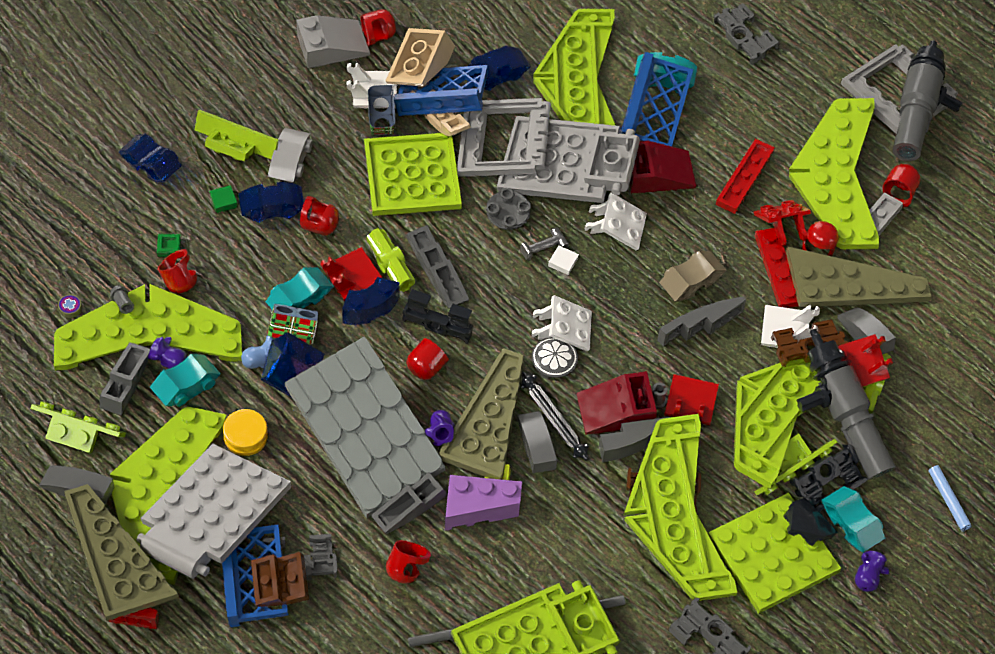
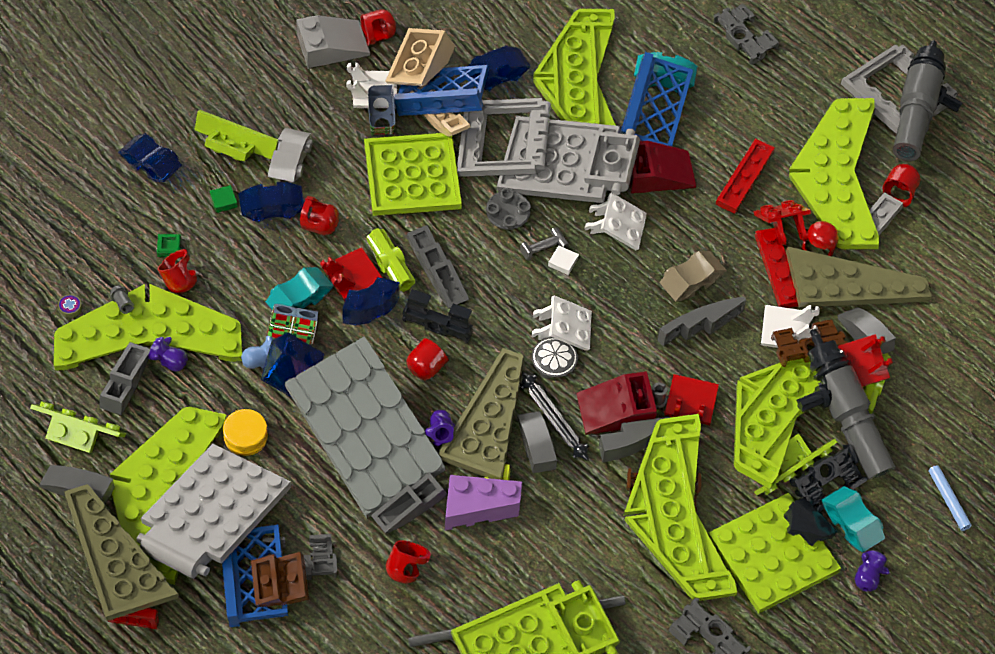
(185, 380): teal brick -> none

